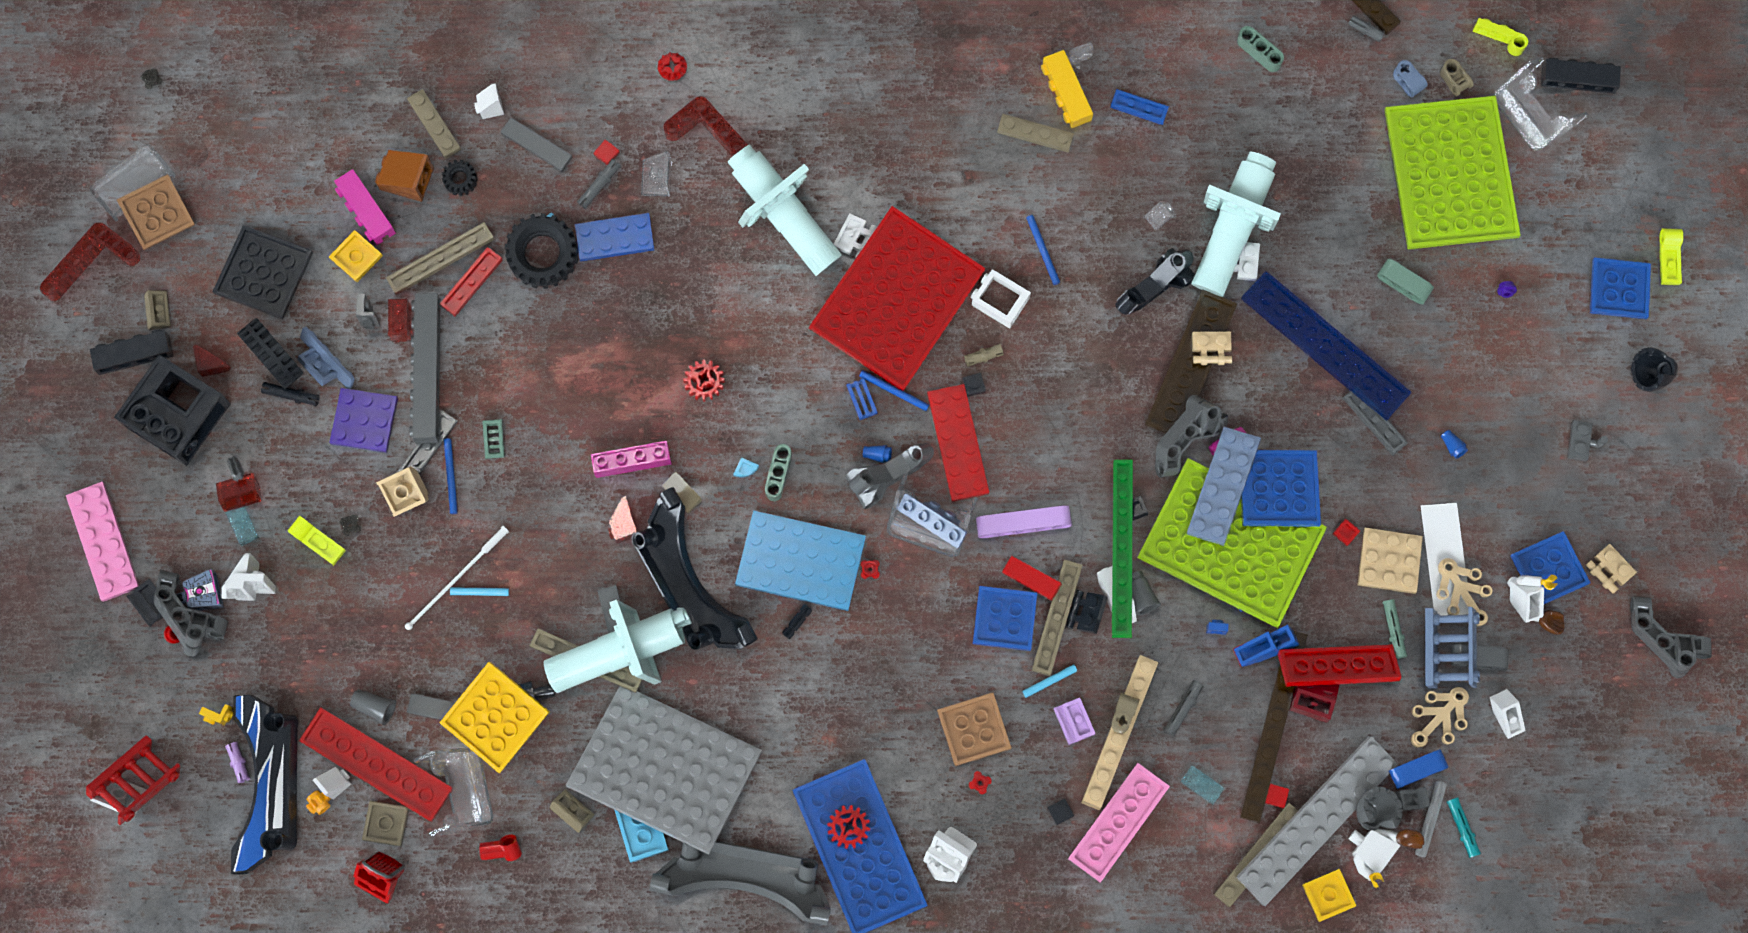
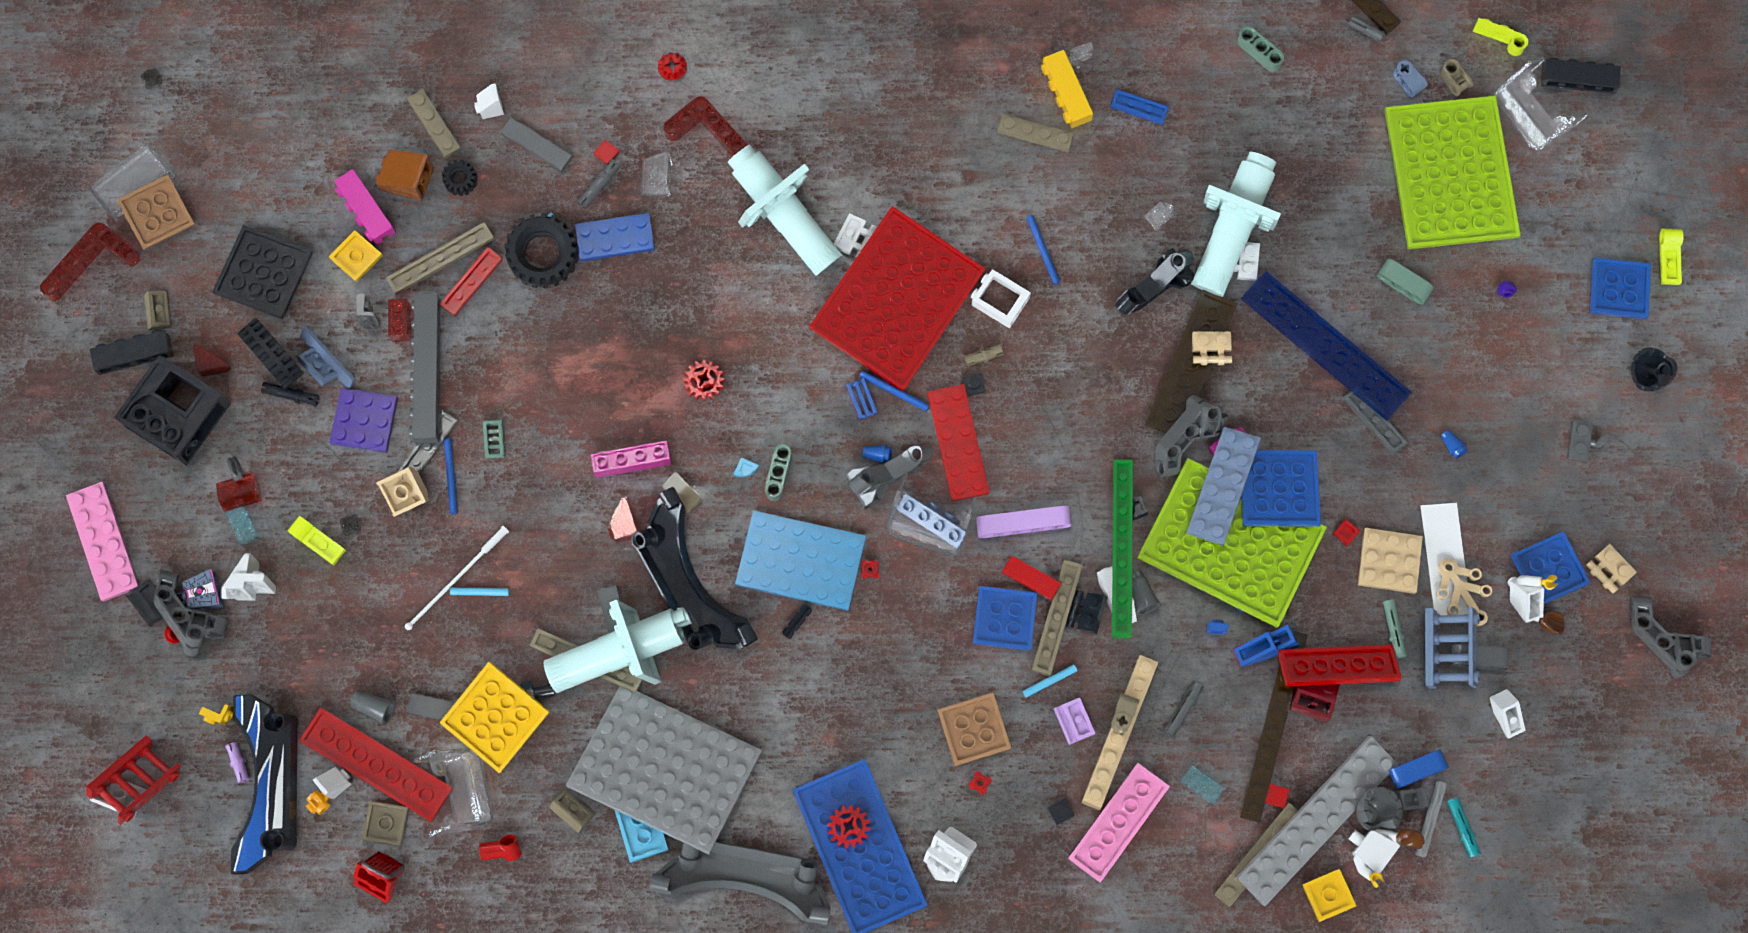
(1442, 715): tan plant -> none

